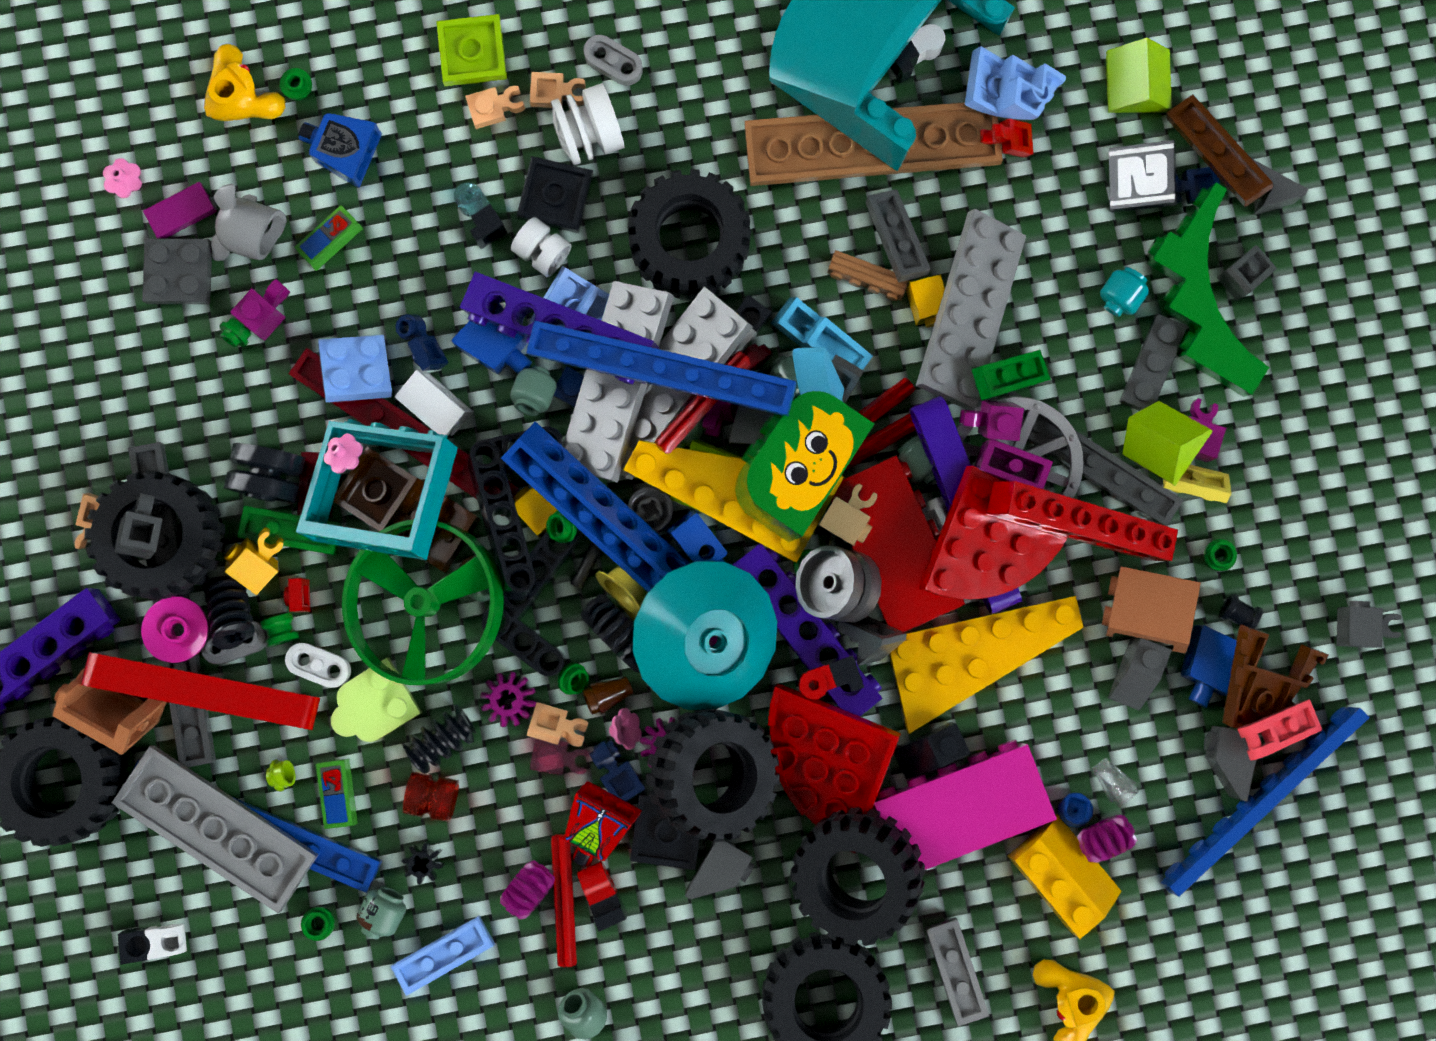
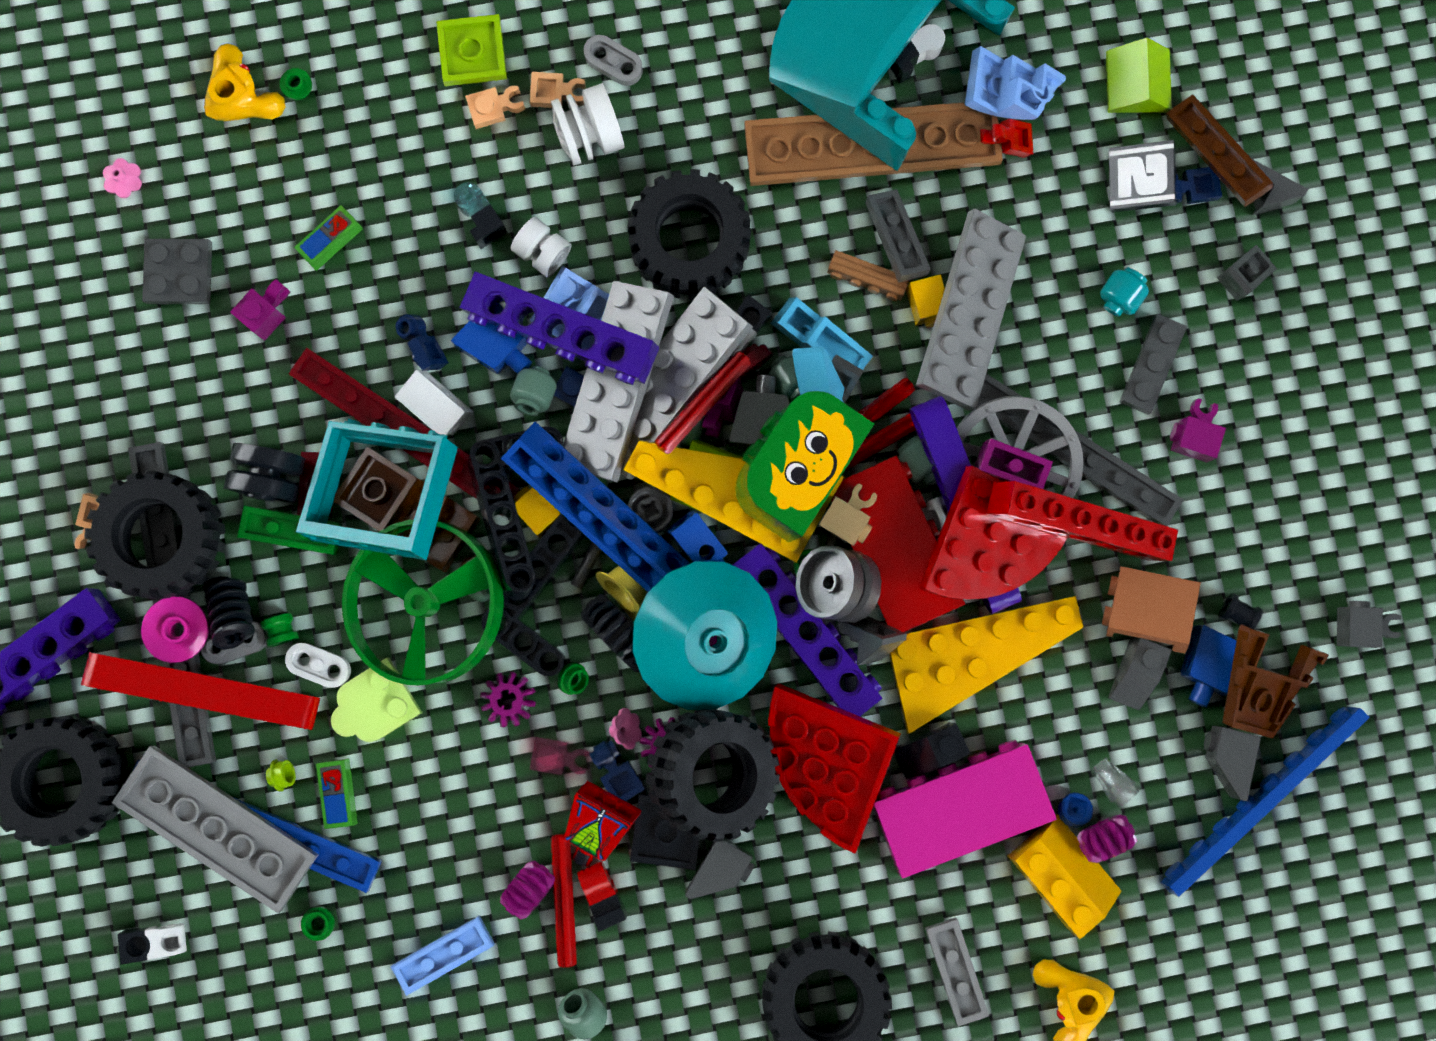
(106, 715): nougat panel -> none
(139, 530): dark grey brick -> none
(180, 211): magenta tile -> none
(234, 333): green plate -> none
(242, 226): light grey piece -> none
(253, 563): yellow brick -> none
(297, 595): red plate -> none
(342, 145): blue torso -> none
(343, 453): bright pink plant -> none
(354, 368): light blue plate -> none
(381, 912): sand green head -> none
(415, 858): black gear -> none
(430, 797): clear red wheel -> none
(440, 740): black piece -> none
(551, 723): light nougat plate -> none
(555, 194): black tile -> none
(560, 528): green plate -> none
(606, 694): reddish brown cone -> none
(662, 368): blue plate -> none
(819, 680): leg -> none
(835, 909): black tyre -> none
(995, 420): magenta brick -> none
(1010, 374): green plate -> none
(1164, 440): lime slope -> none
(1185, 260): green arch -> none
(1203, 483): light yellow plate -> none
(1228, 550): green plate -> none
(1280, 729): coral plate -> none

